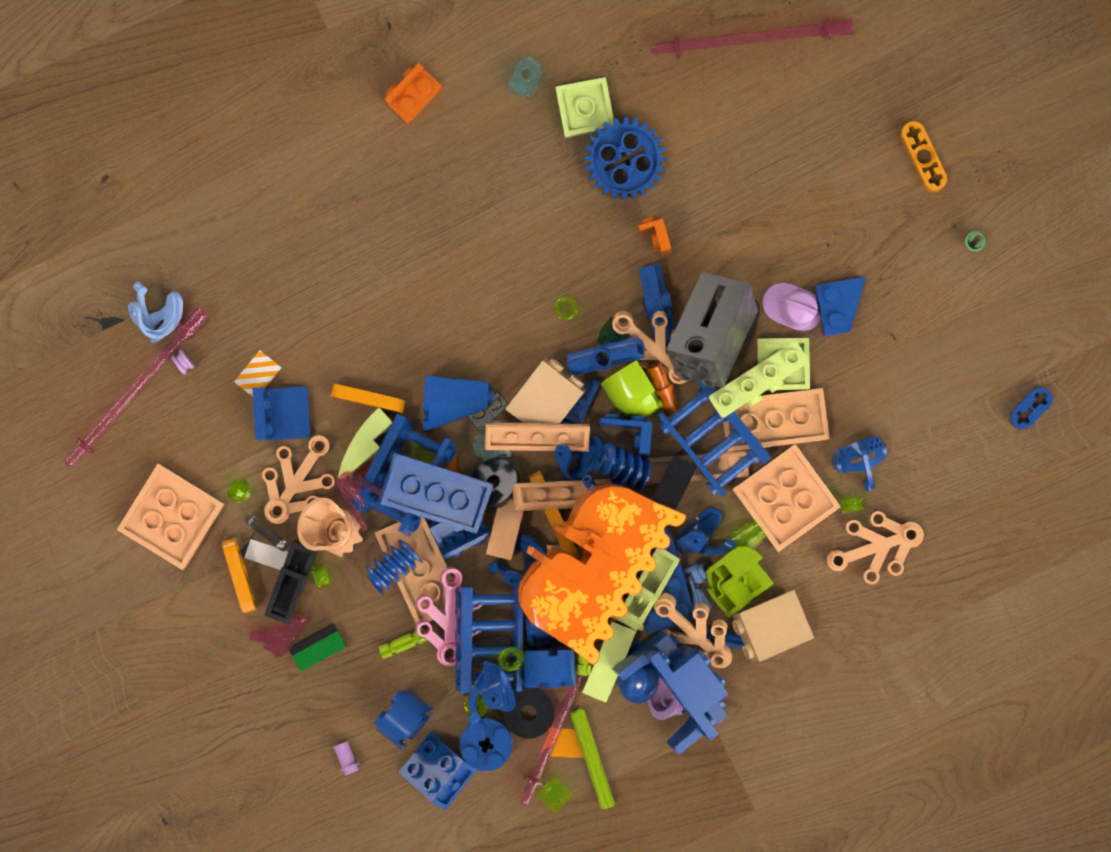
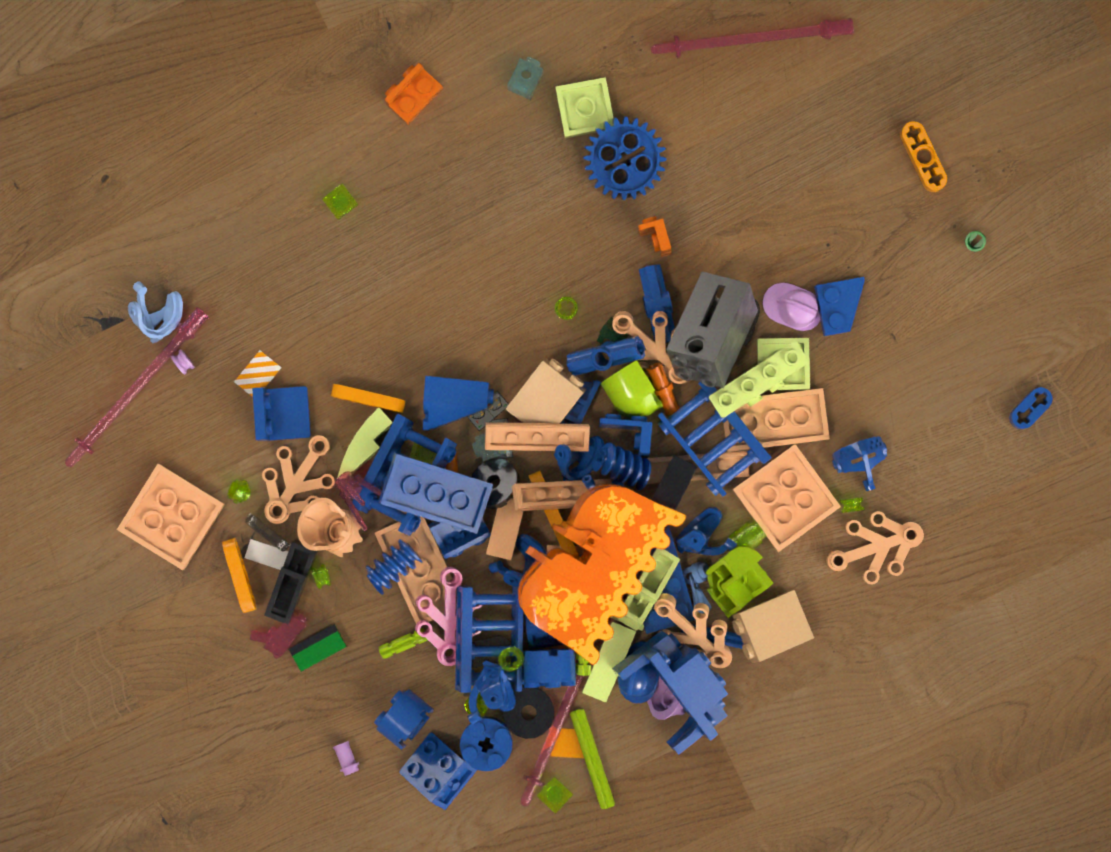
(340, 201): none -> clear neon green plate

